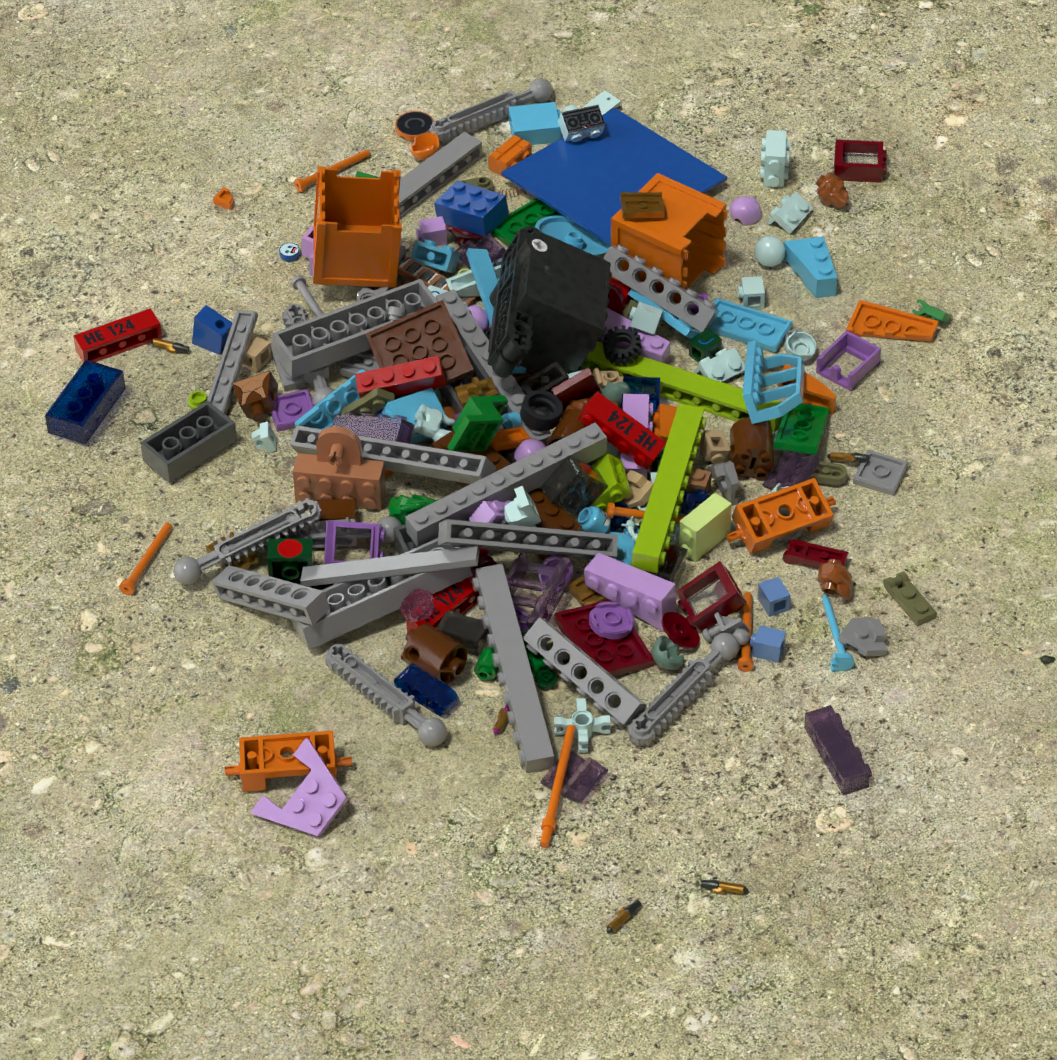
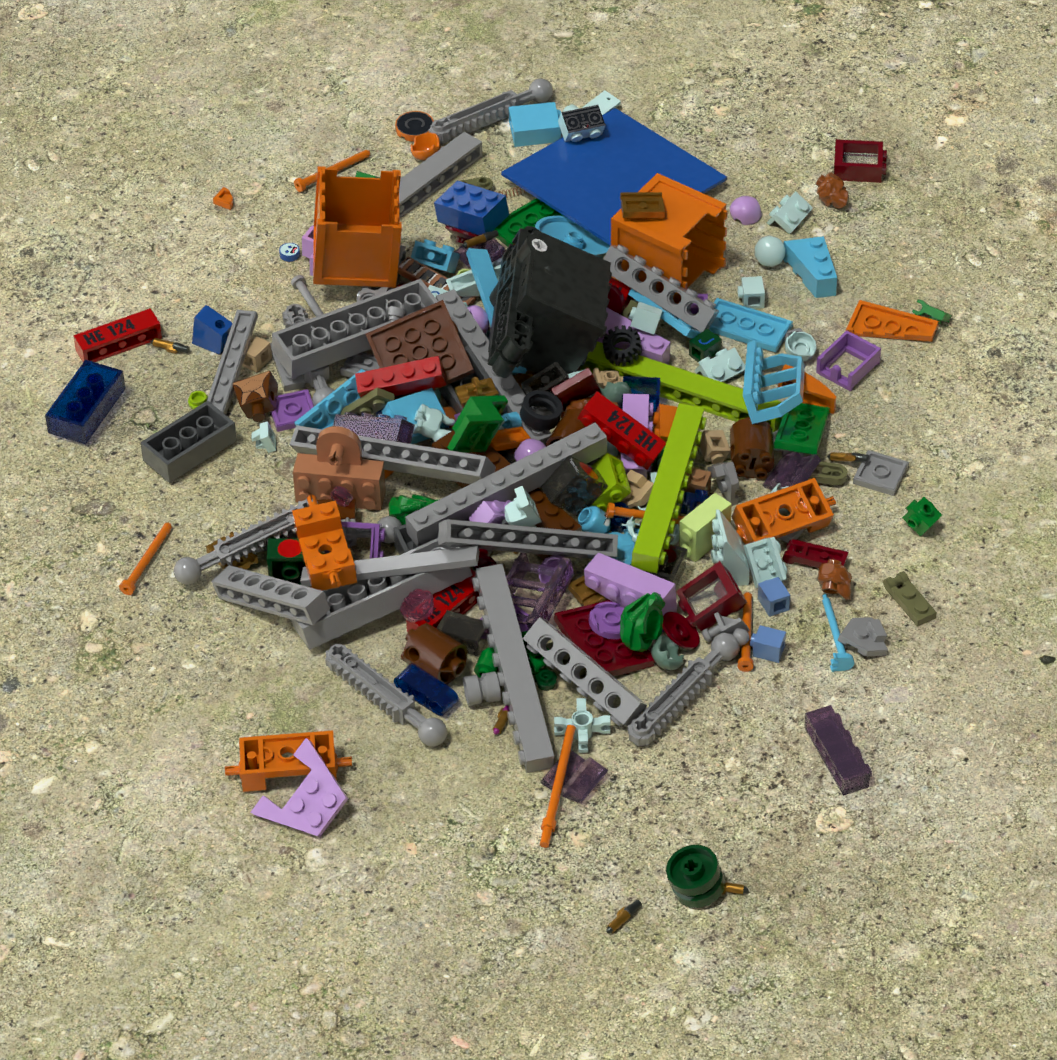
(321, 530): none -> orange brick
(342, 496): none -> clear pink tile
(433, 230): lavender brick -> none
(482, 688): none -> light grey wheel
(485, 237): none -> piece
(509, 154): orange brick -> none
(642, 622): none -> green helmet
(695, 876): none -> dark green wheel
(729, 549): none -> light aqua slope
(765, 560): none -> light aqua bracket
(775, 158): light aqua brick -> none
(921, 515): none -> green brick

